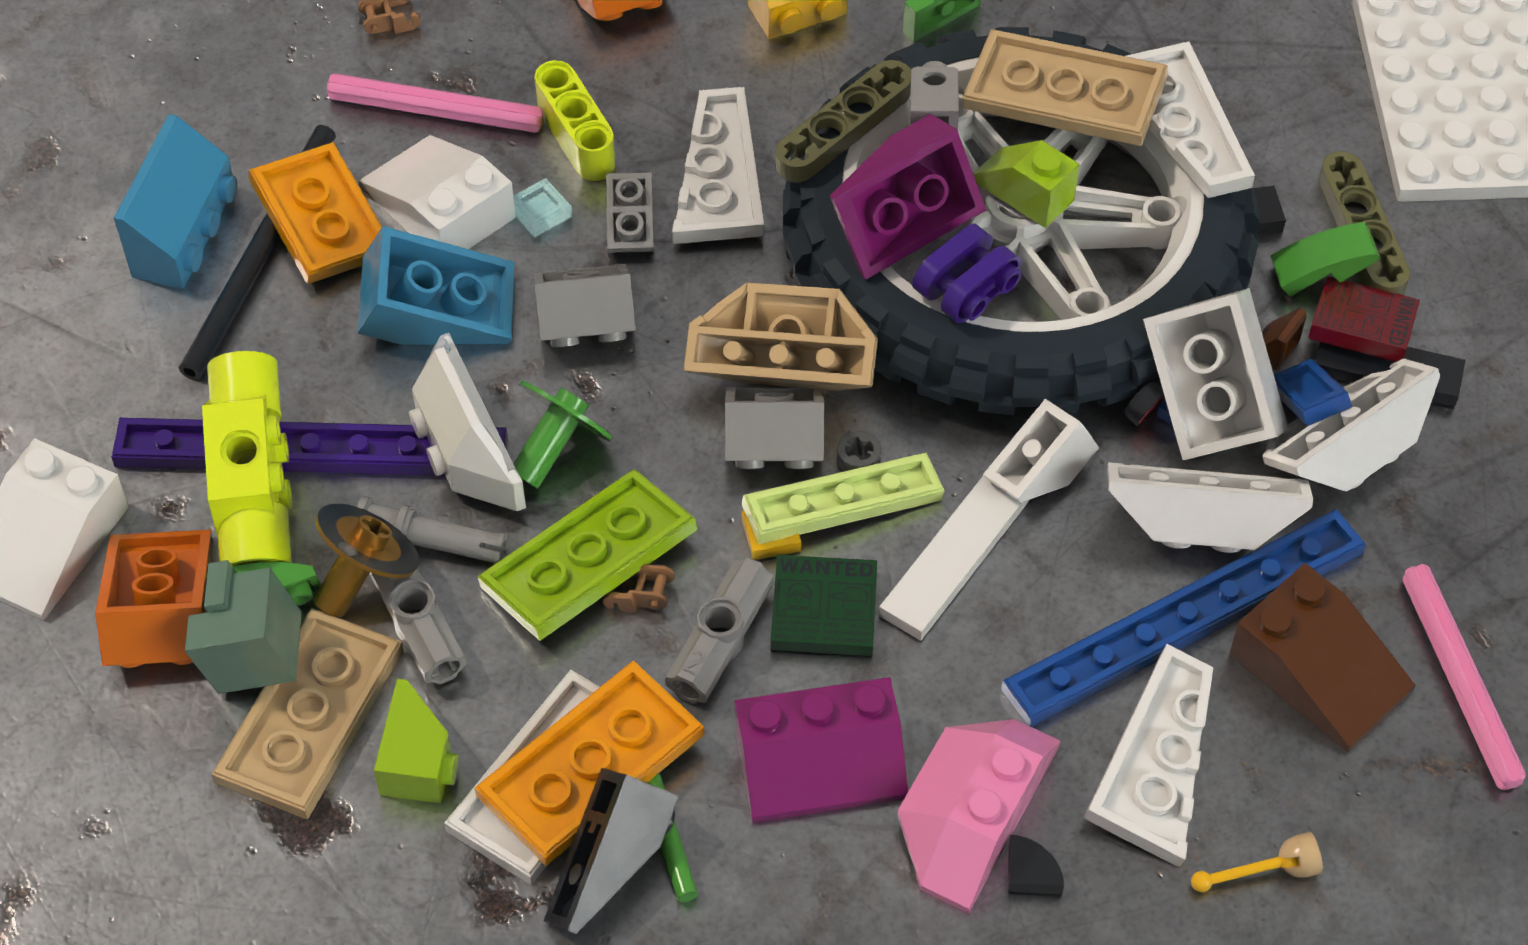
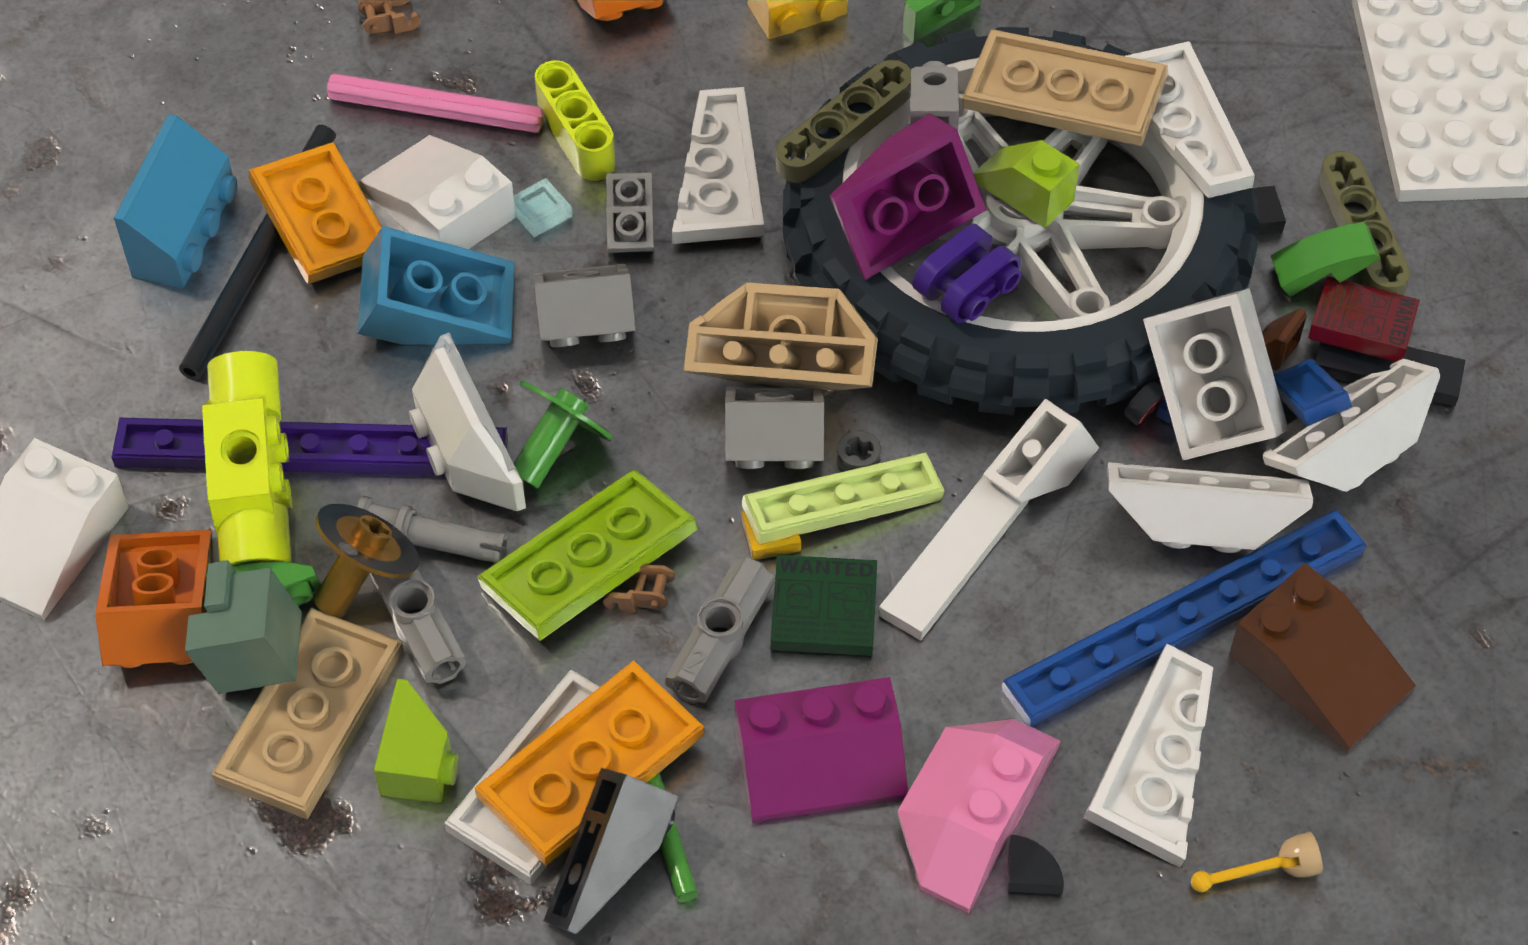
(1464, 678): bright pink axle -> none

